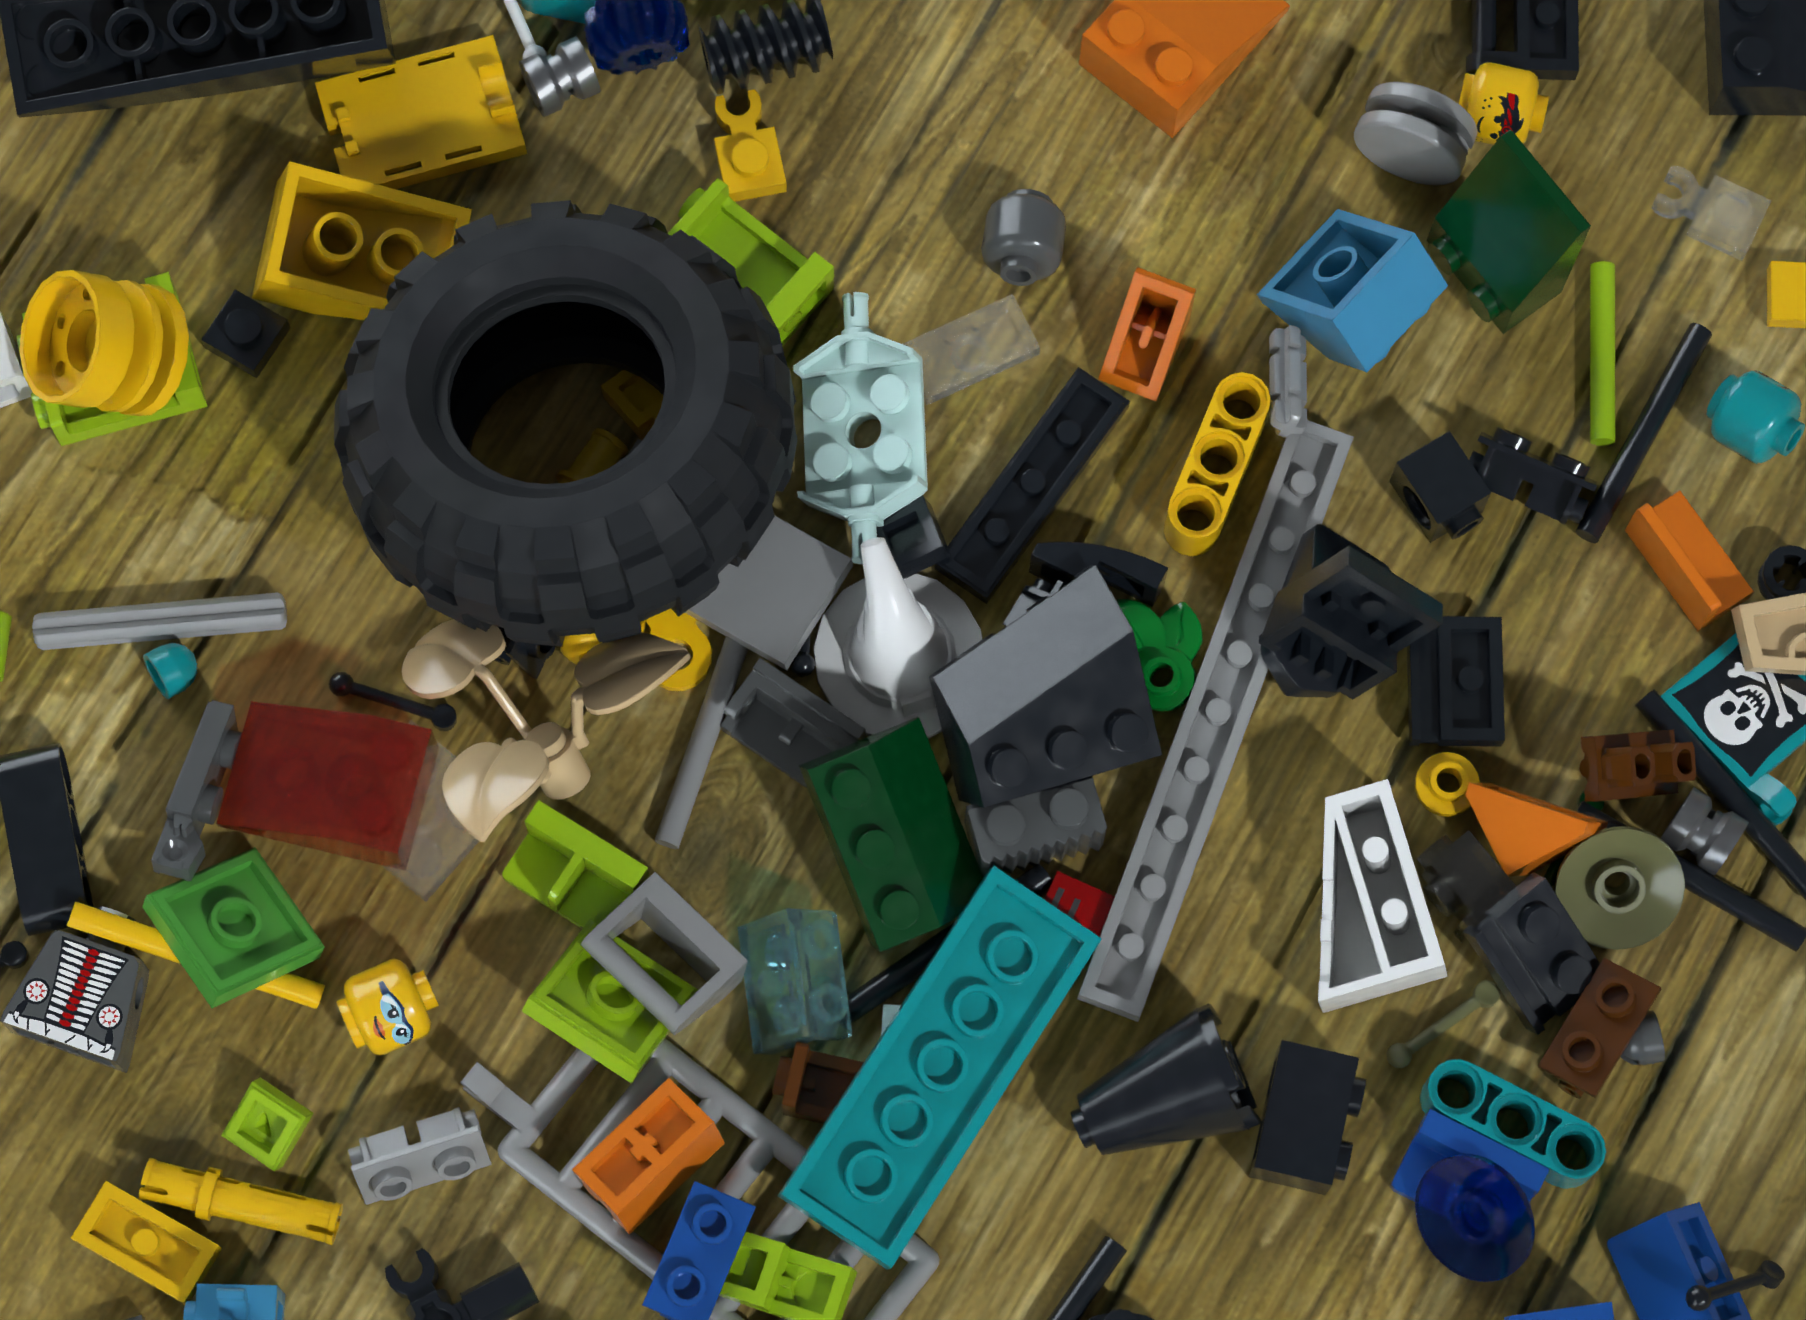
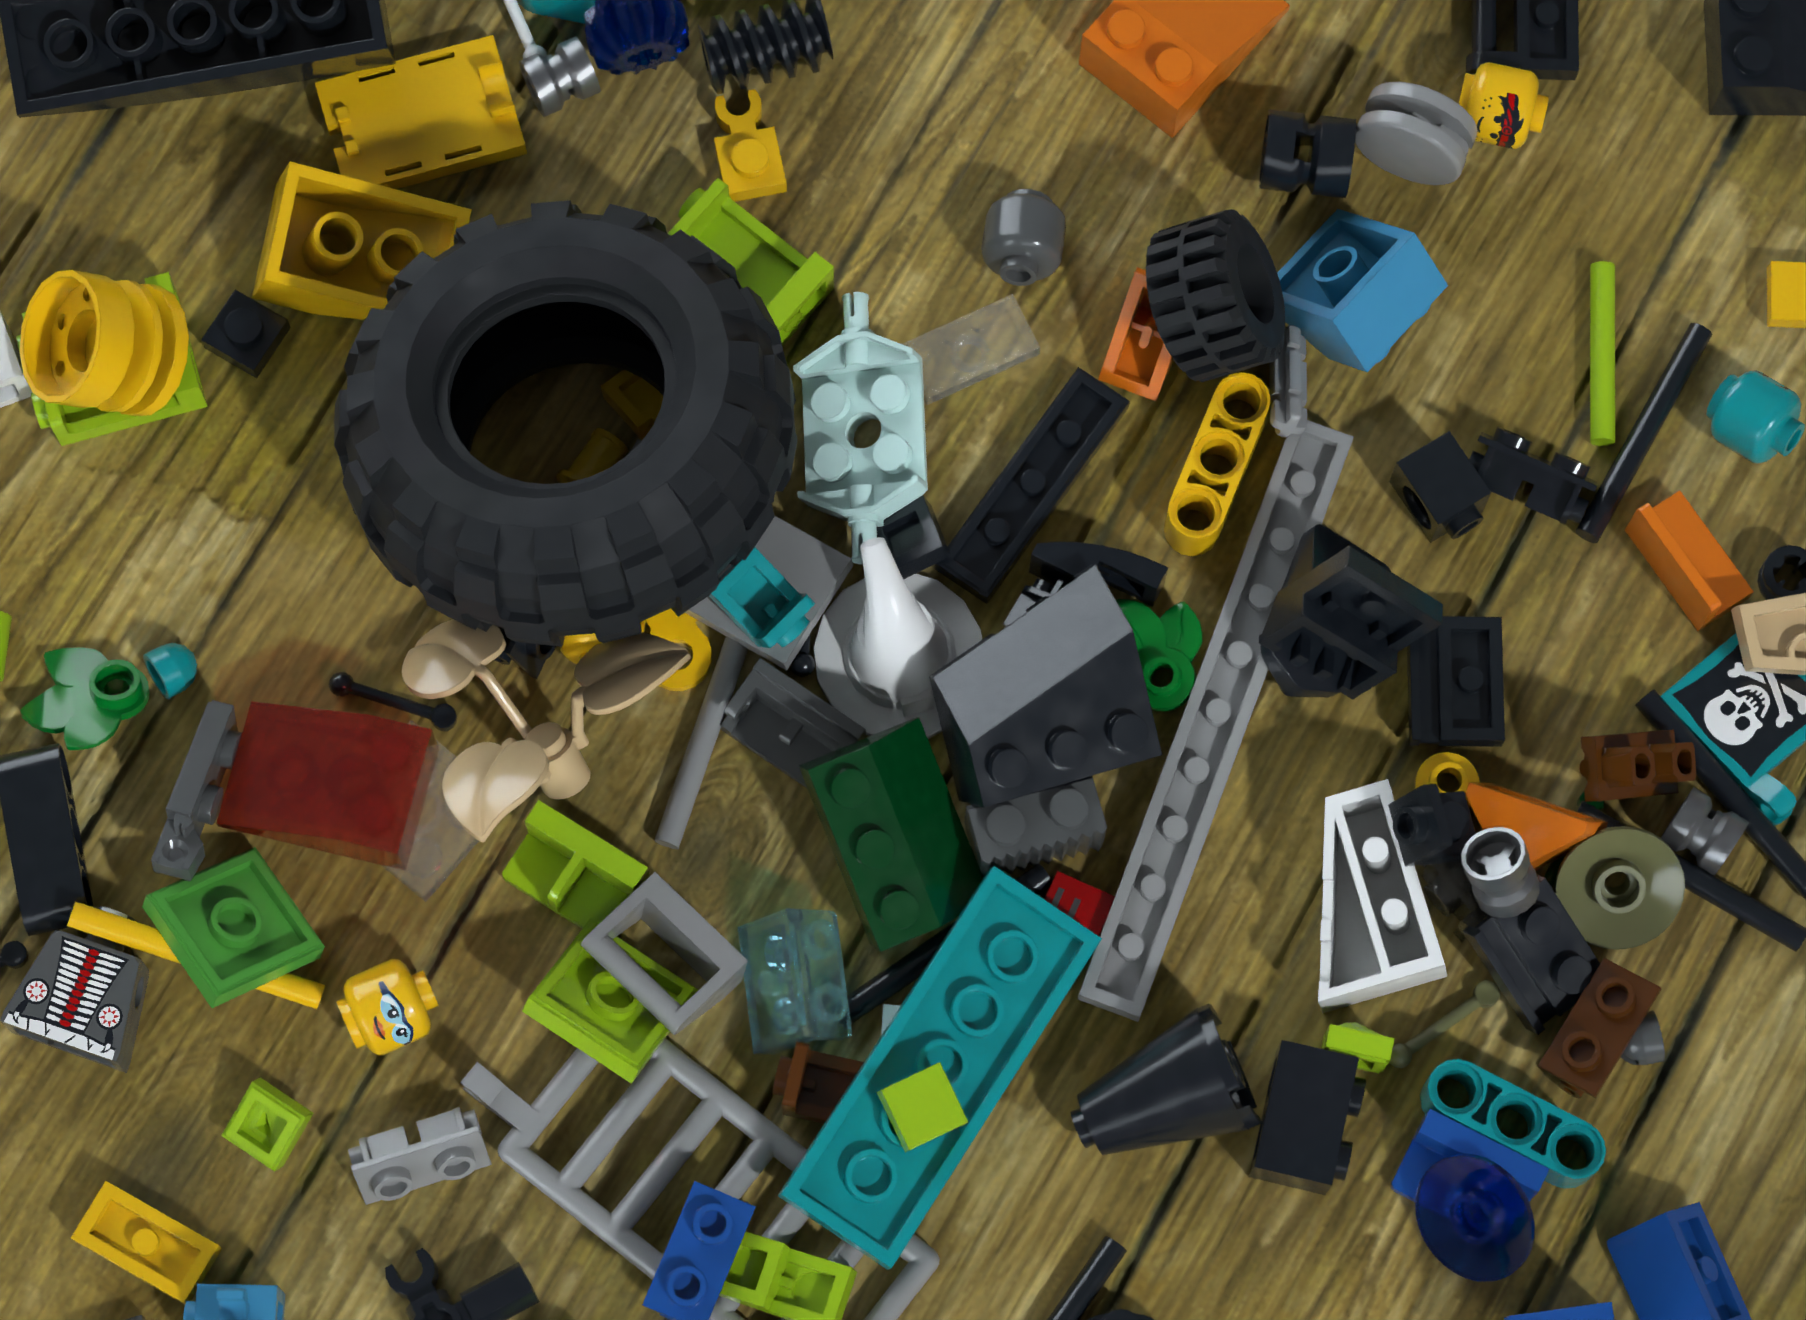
(84, 698): none -> green plate
(159, 621): light grey axle -> none
(240, 1201): yellow pin -> none
(649, 1155): orange hinge -> none
(762, 602): none -> teal bracket
(922, 1107): none -> lime tile
(1215, 295): none -> black tyre
(1329, 153): none -> black wheel
(1361, 1042): none -> lime tile
(1431, 825): none -> black bracket
(1500, 872): none -> flat silver wheel
(1508, 235): dark green slope -> none
(1721, 215): clear plate -> none
(1767, 1274): black hinge -> none

